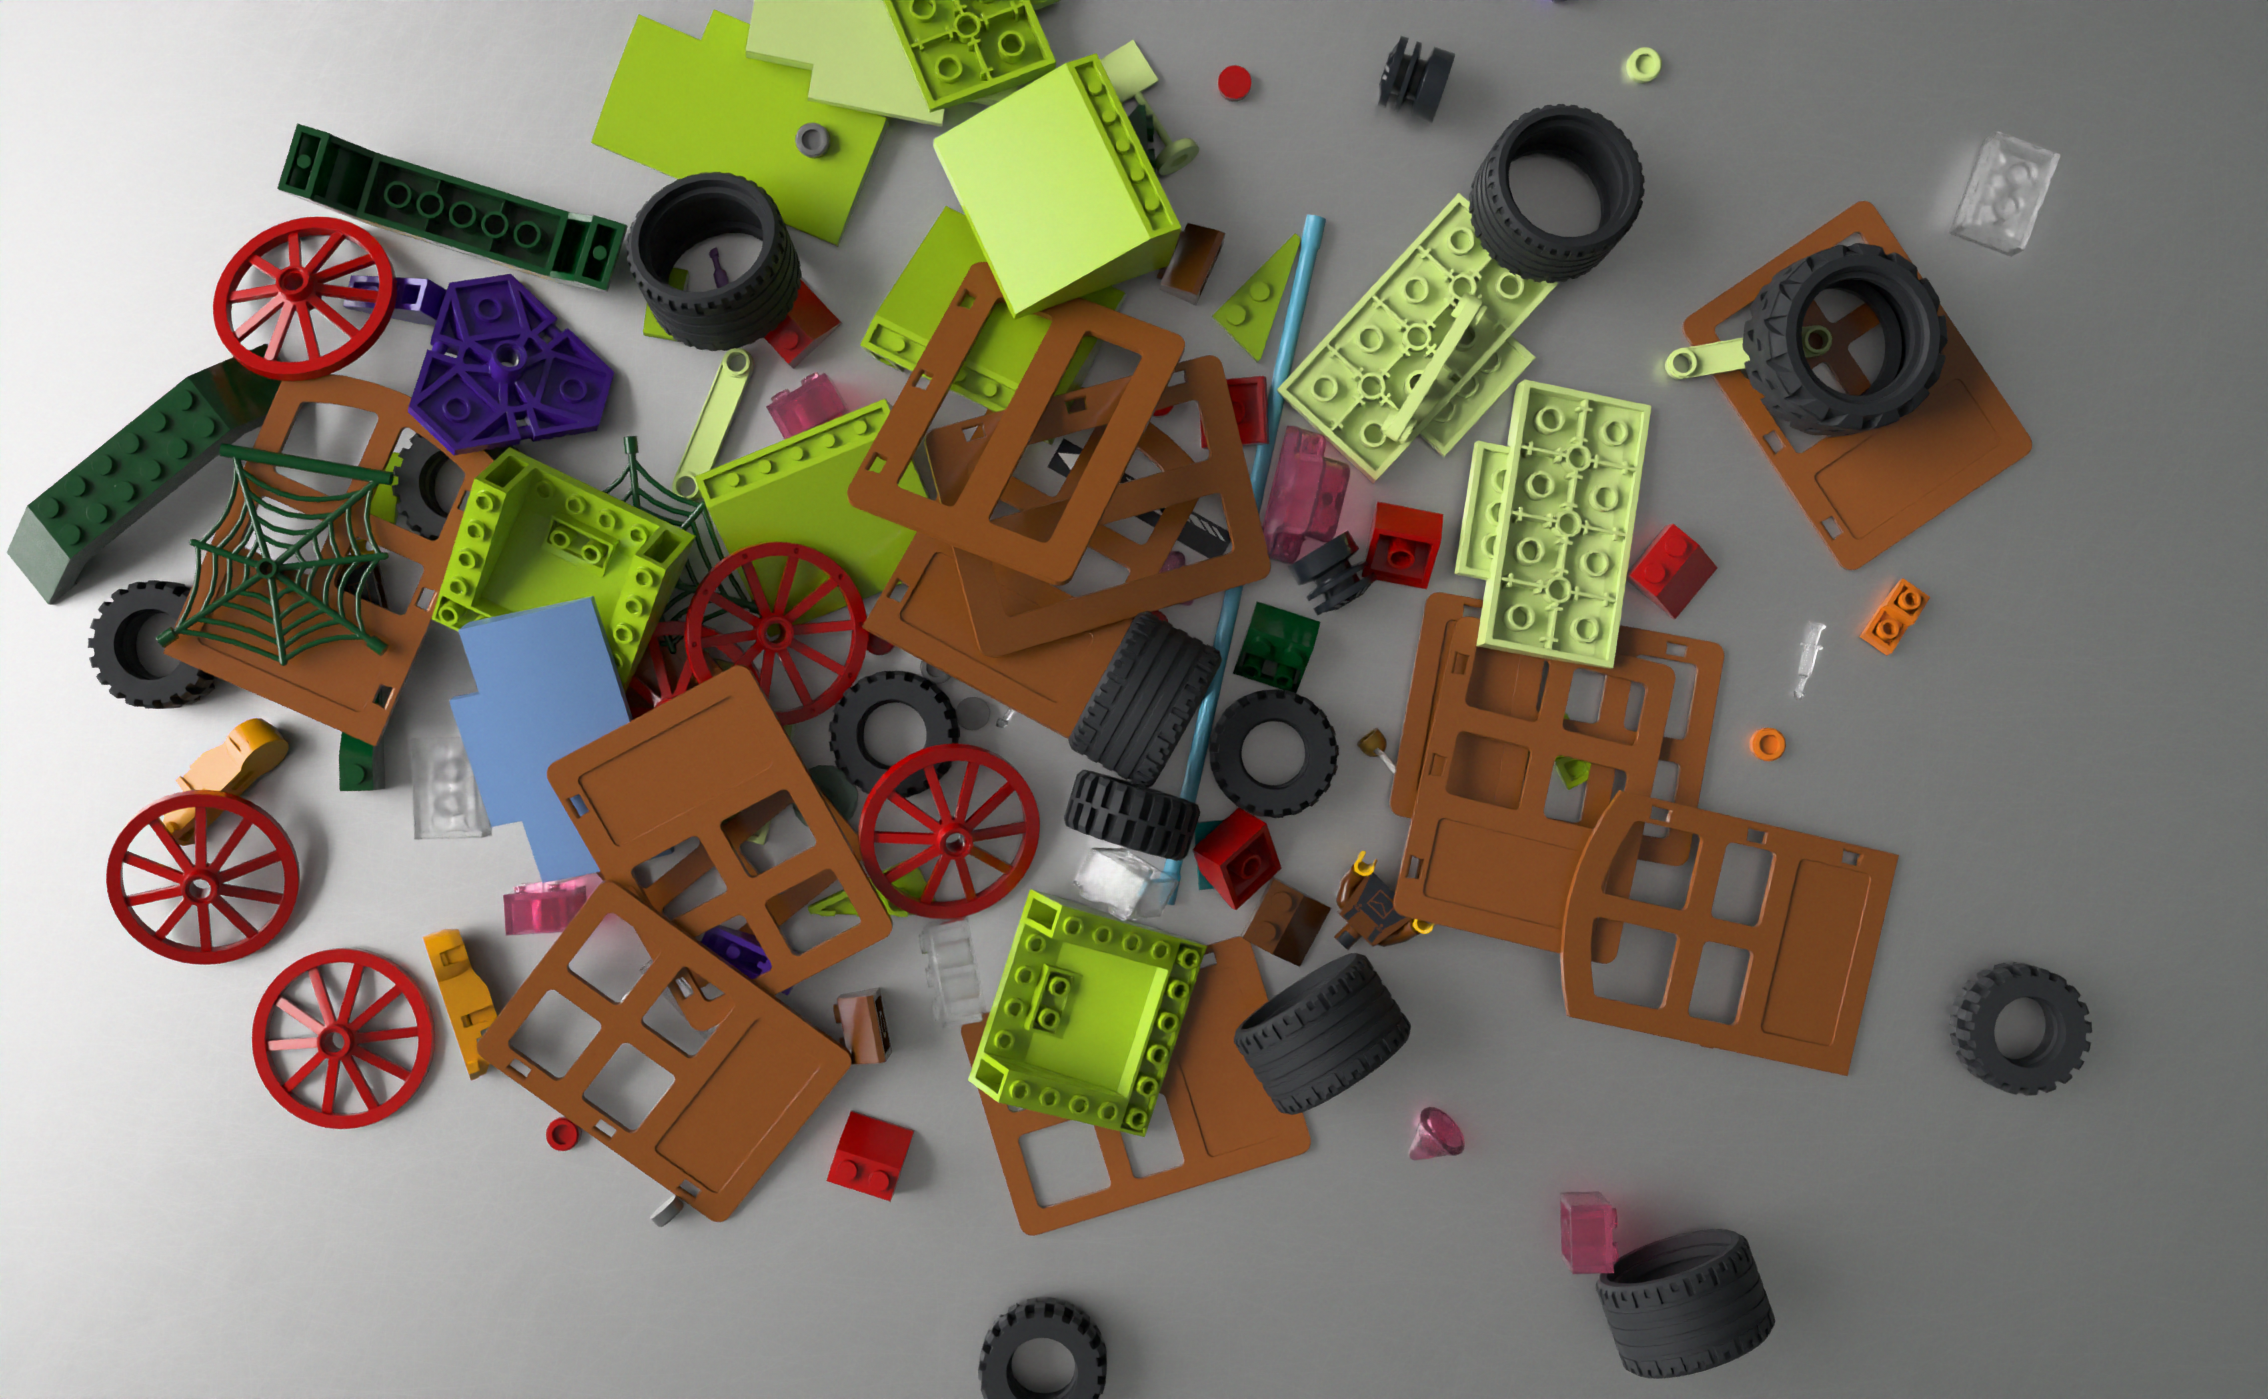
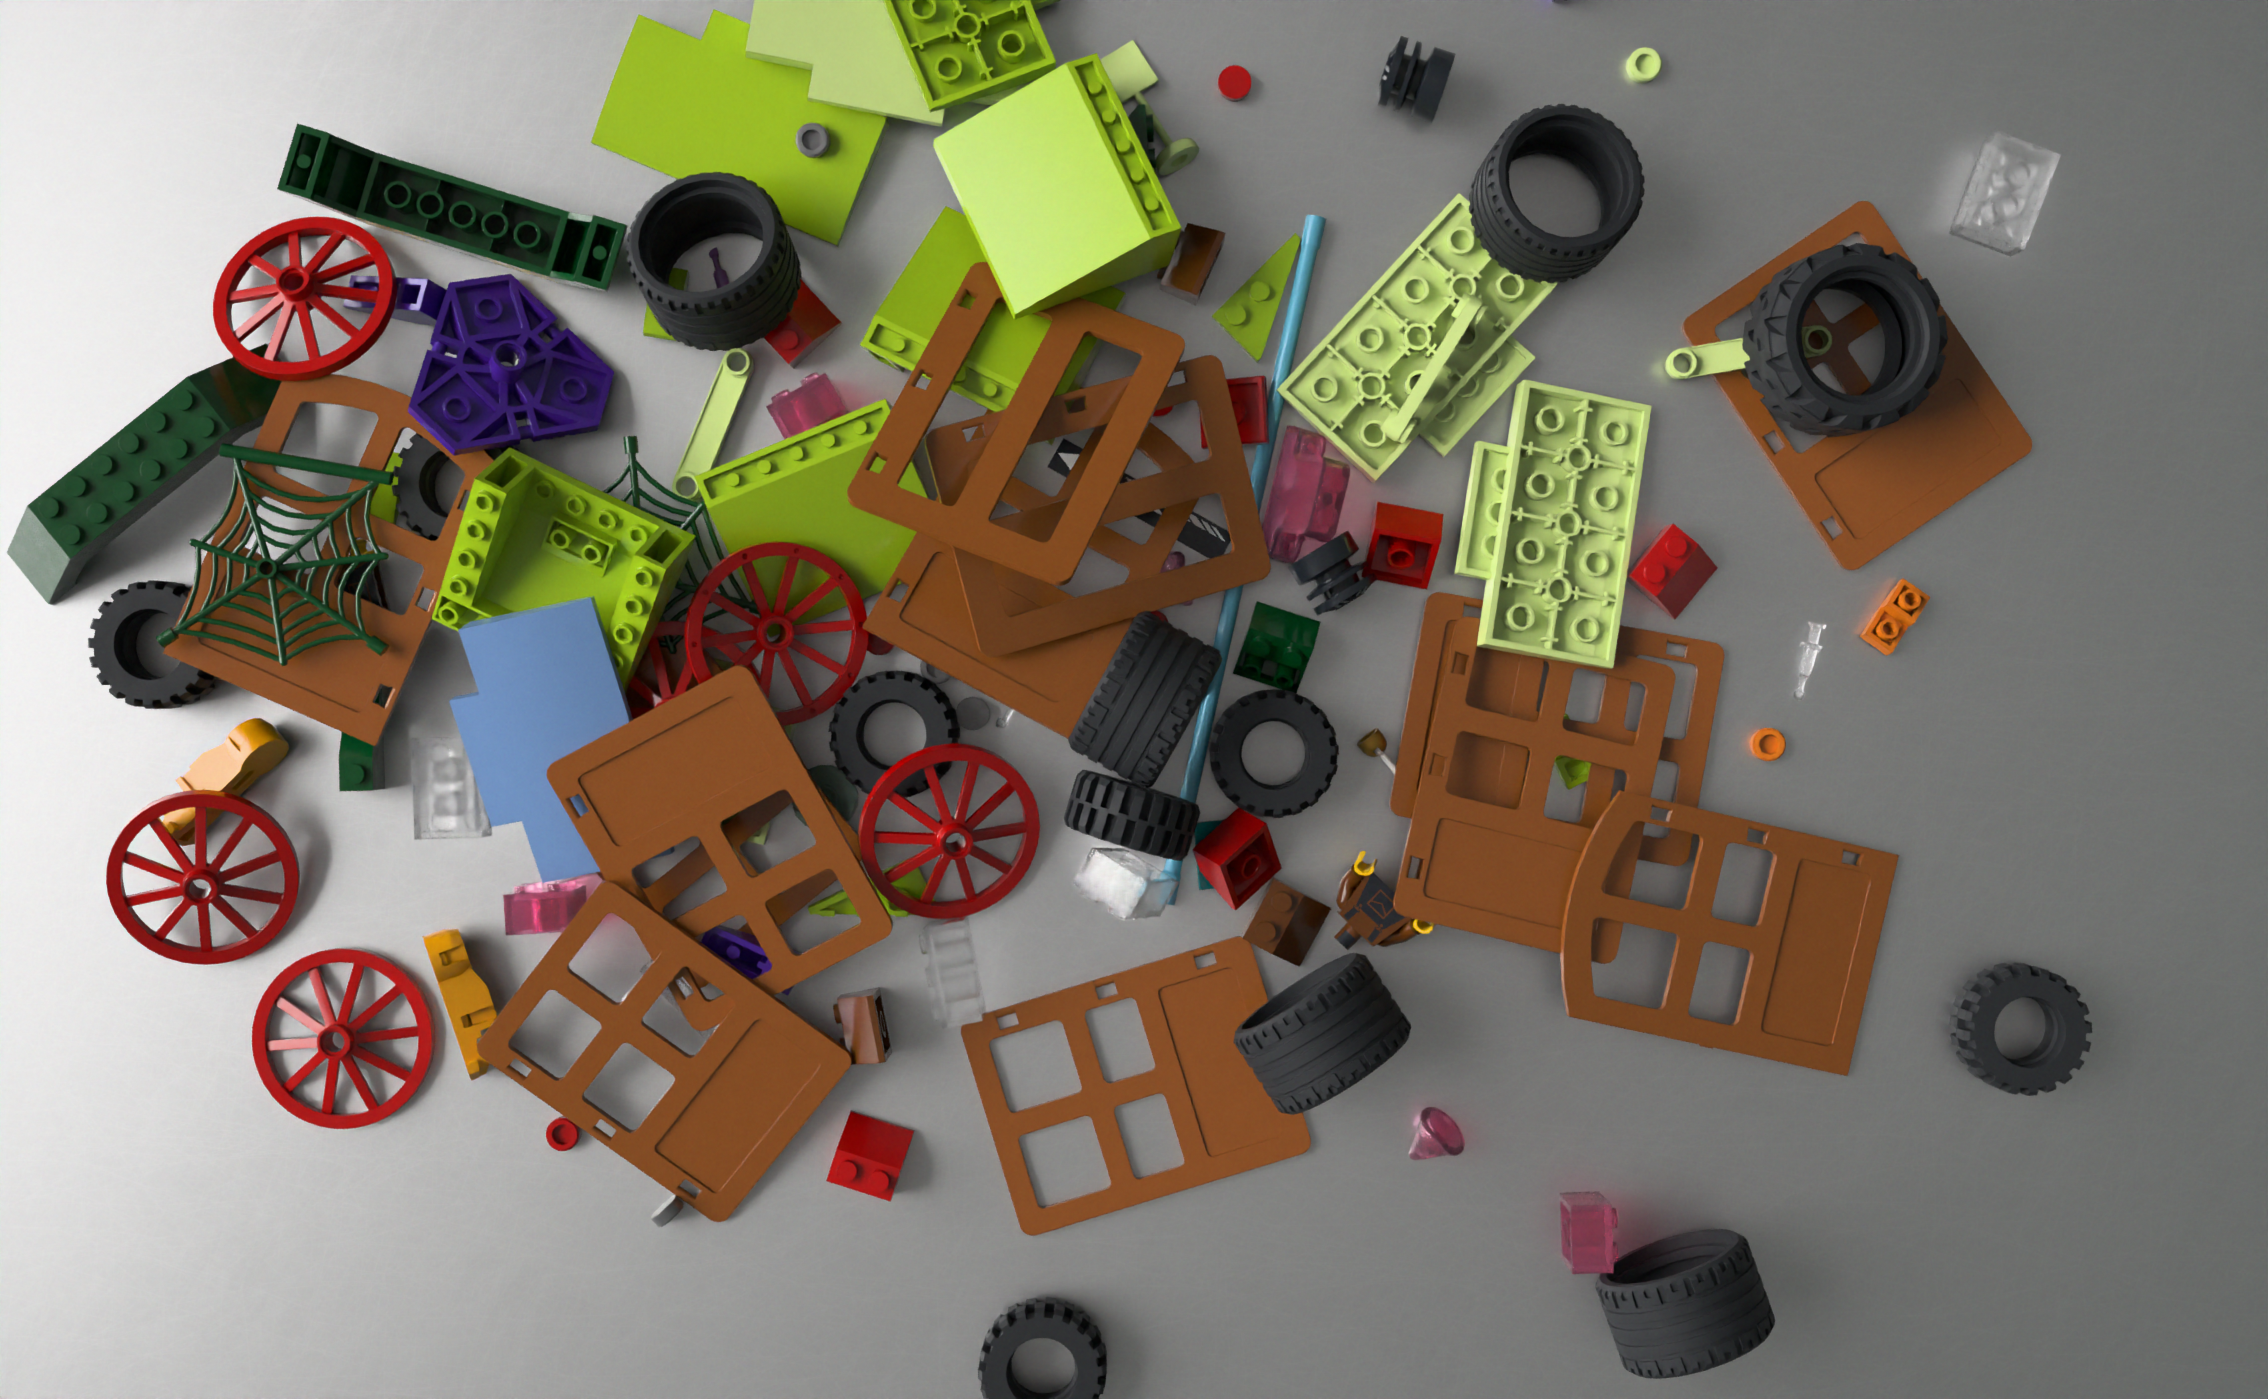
(1086, 1015): lime slope -> none

